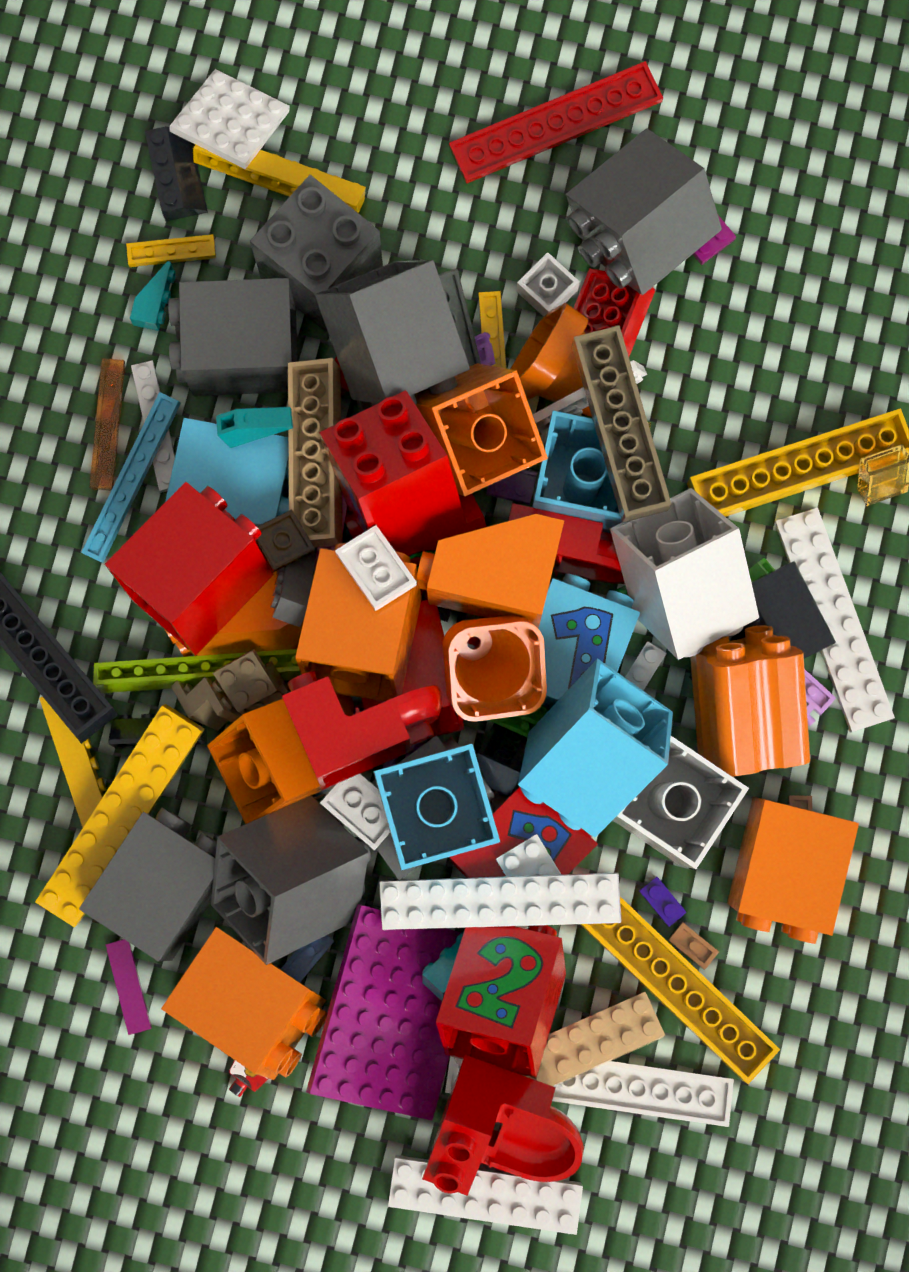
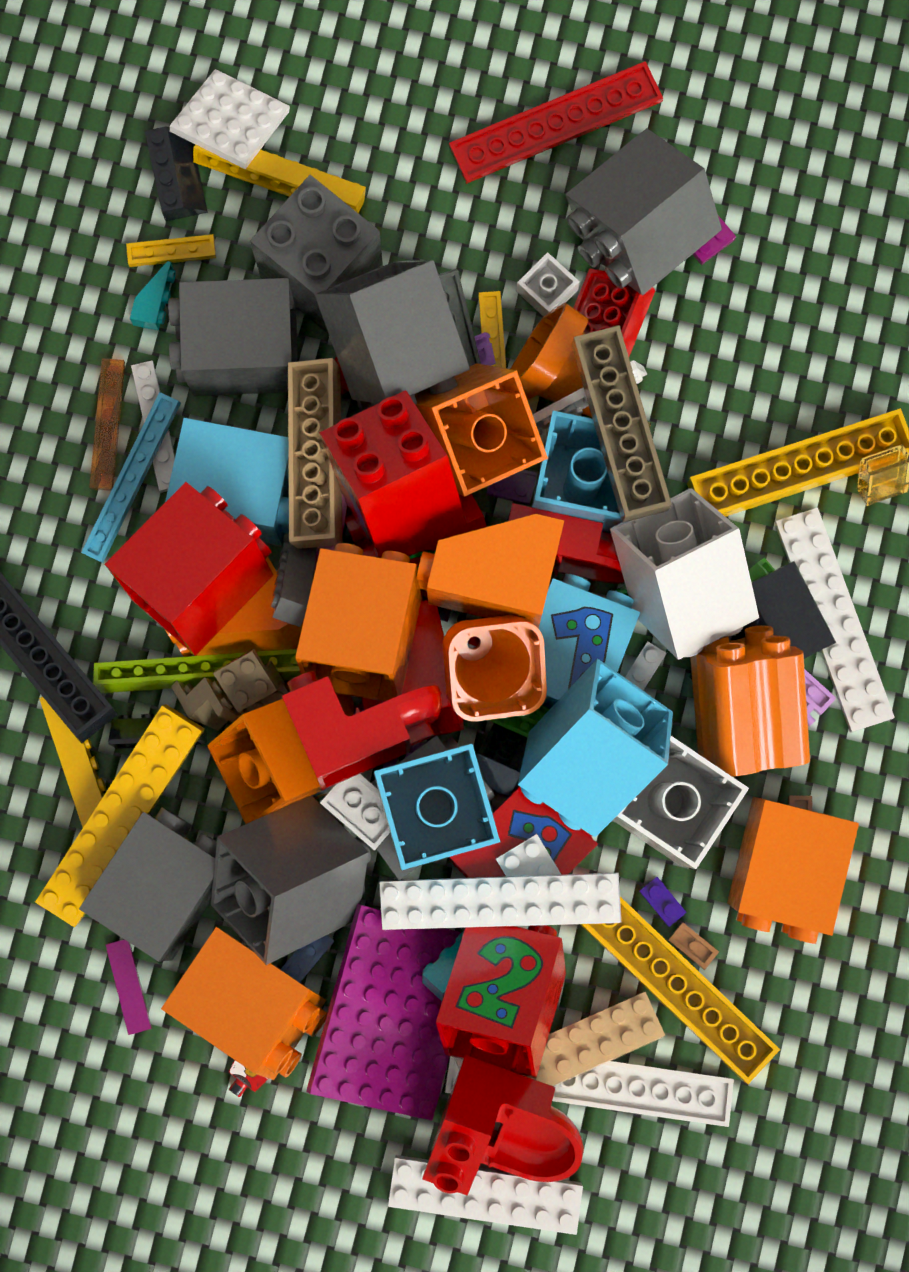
(251, 424): teal slope -> none
(283, 541): dark brown tile -> none
(375, 567): white plate -> none

